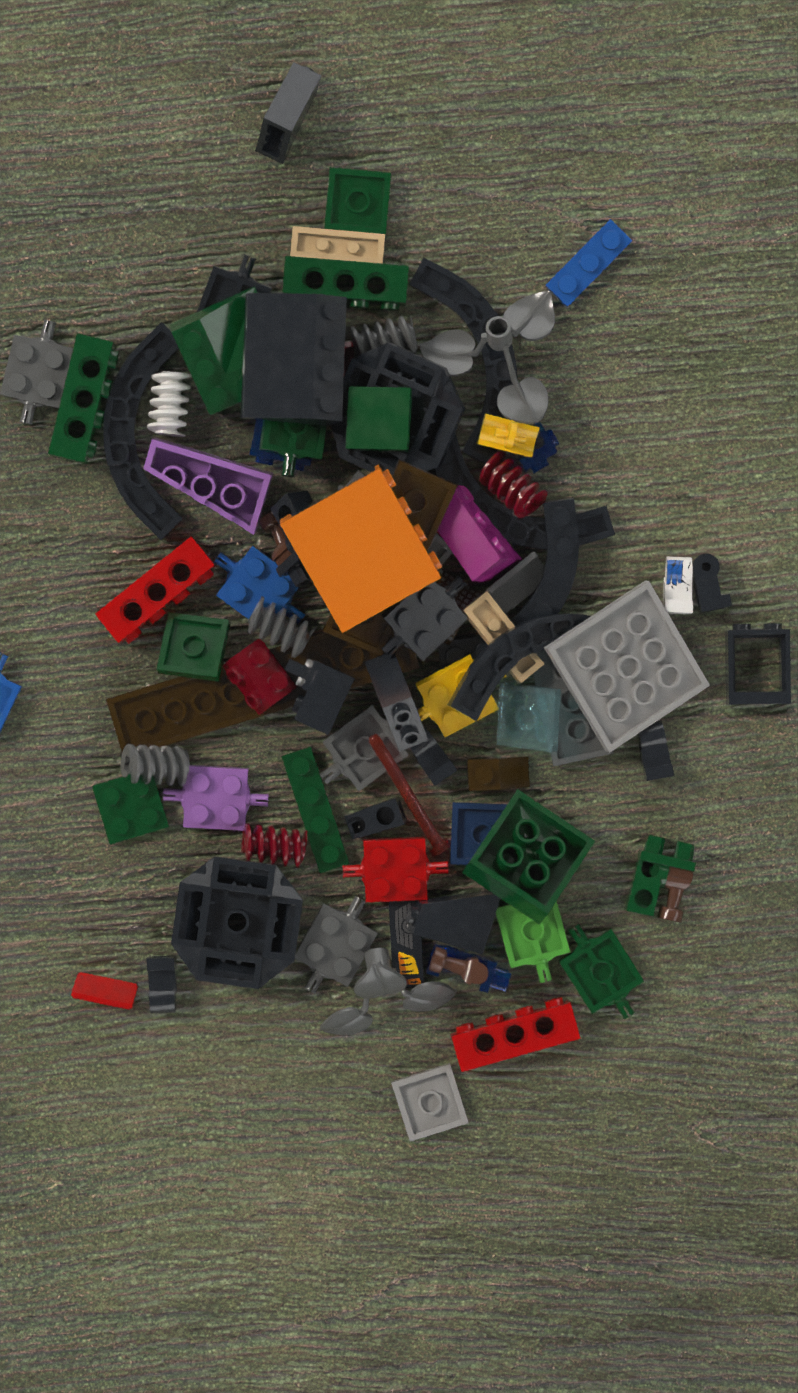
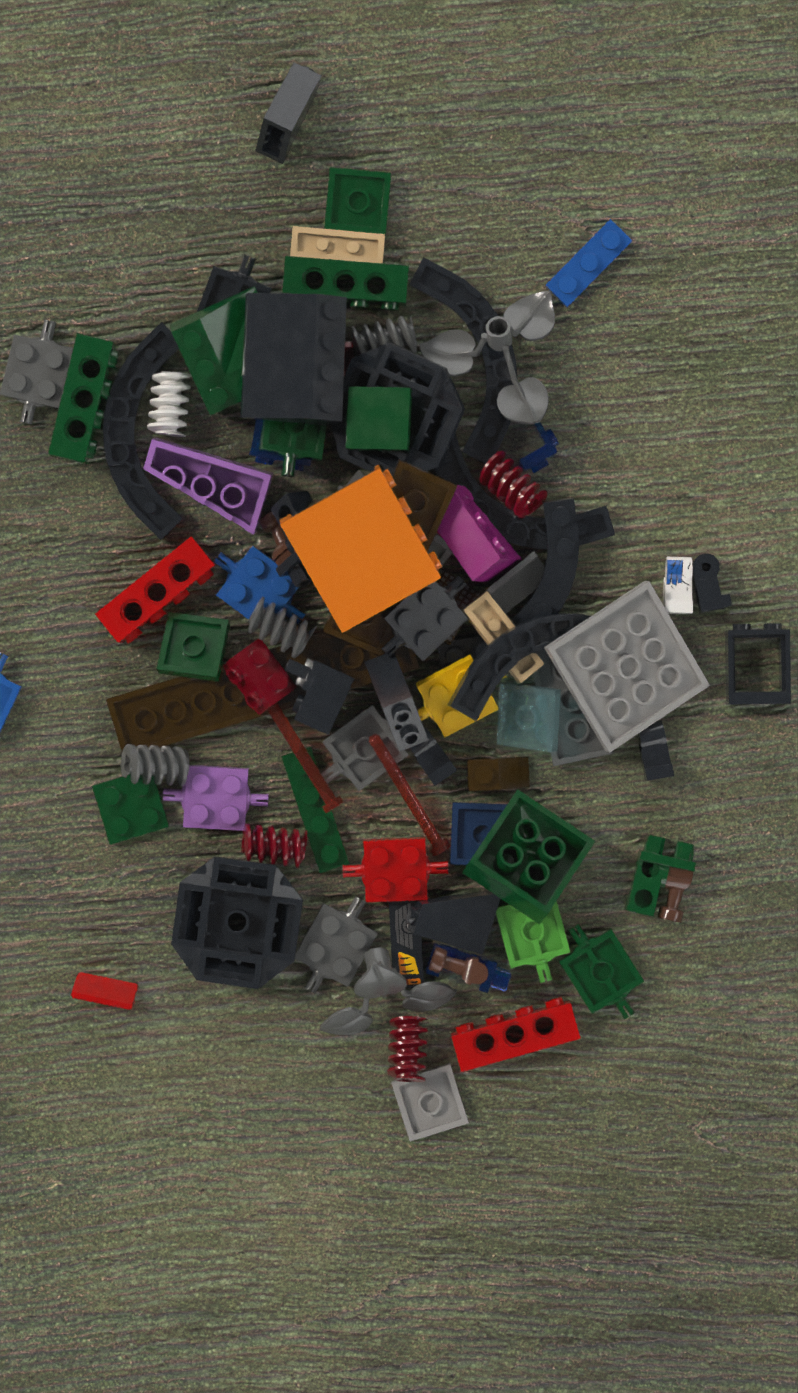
(162, 983): black leg -> none
(304, 758): none -> clear red bar
(376, 818): black leg -> none
(406, 1048): none -> dark red piece
(508, 435): yellow hips -> none

